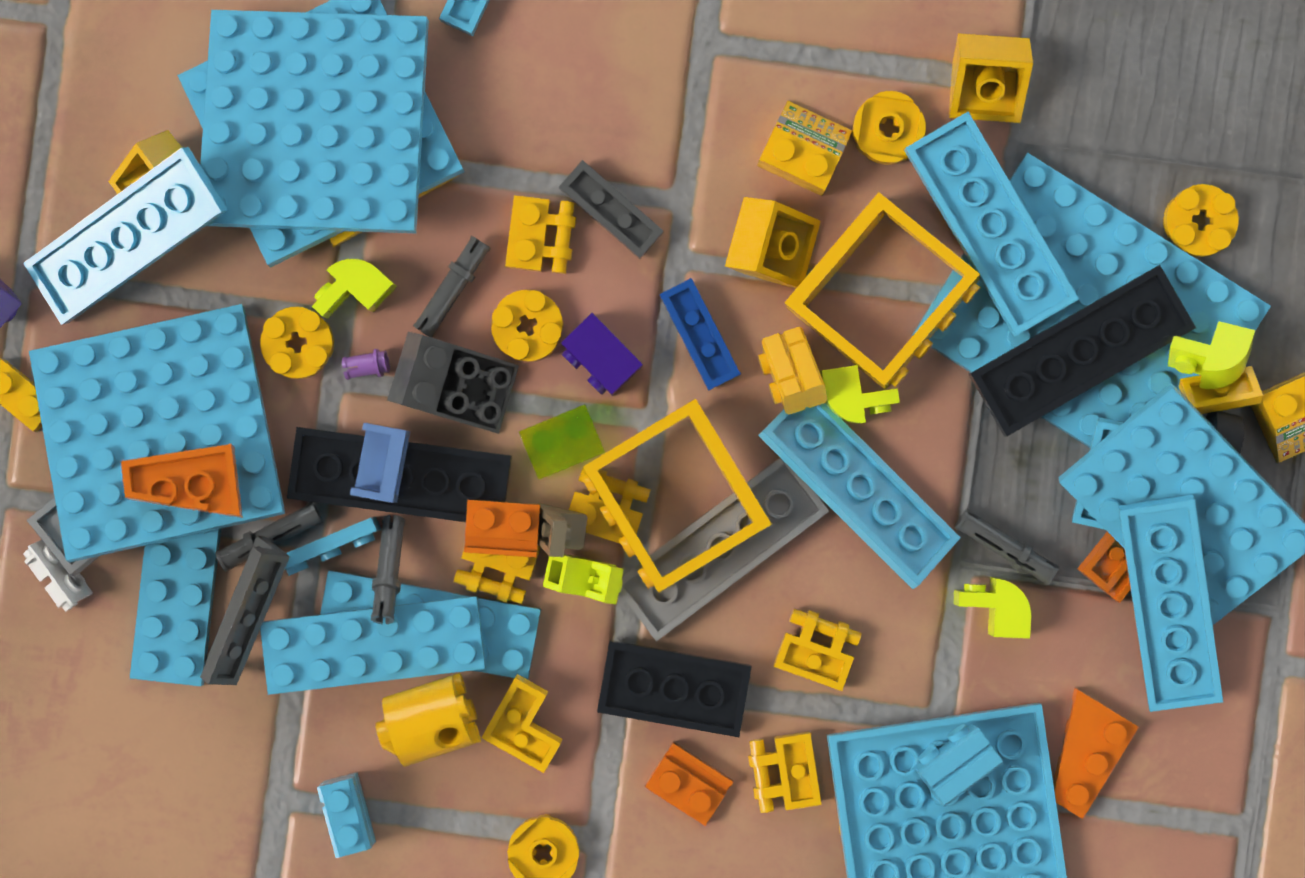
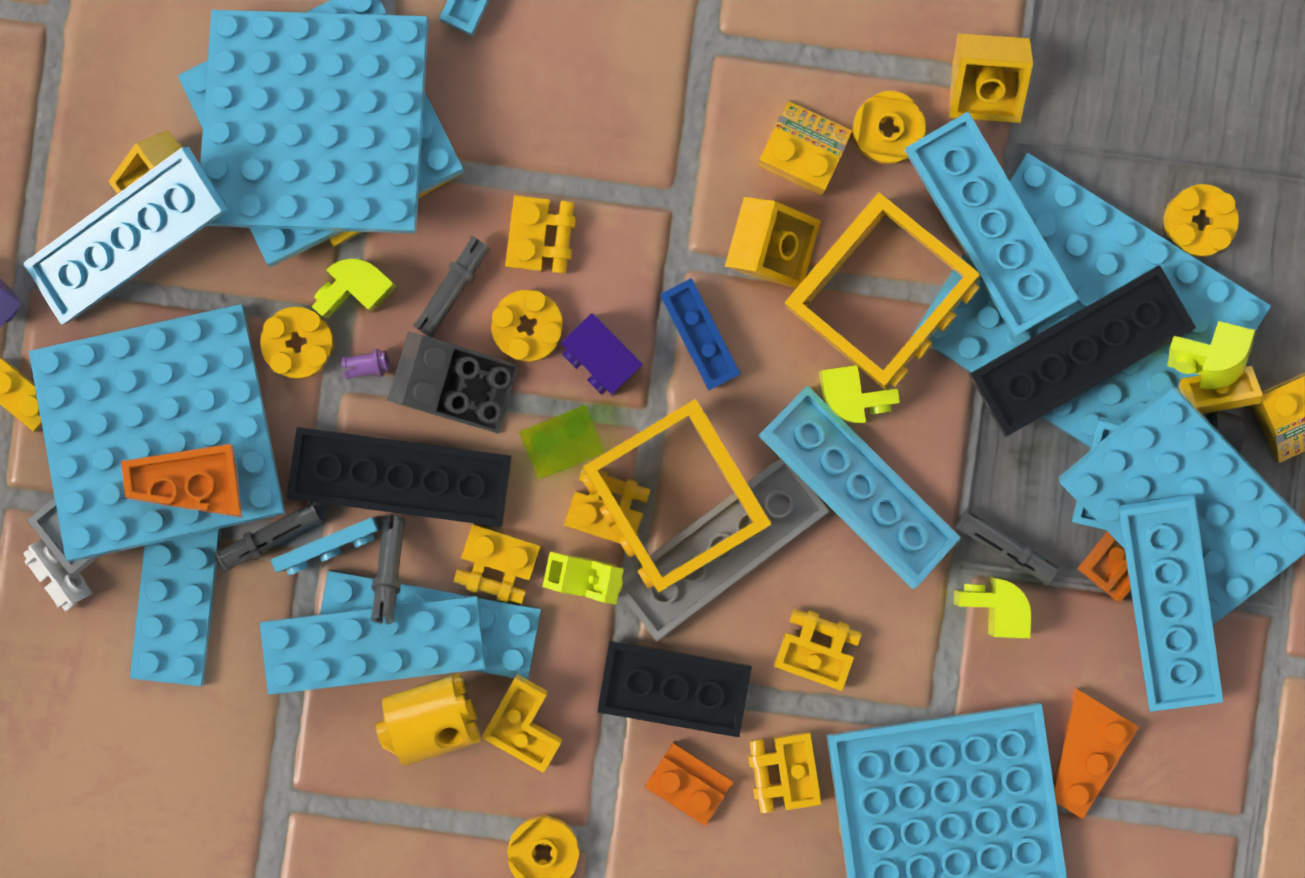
(245, 613): dark grey fence -> none
(346, 815): medium azure brick -> none
(381, 463): medium blue panel -> none
(502, 528): orange plate -> none
(561, 530): dark tan slope -> none
(611, 209): dark grey plate -> none
(793, 370): yellow brick -> none
(957, 763): medium azure brick -> none

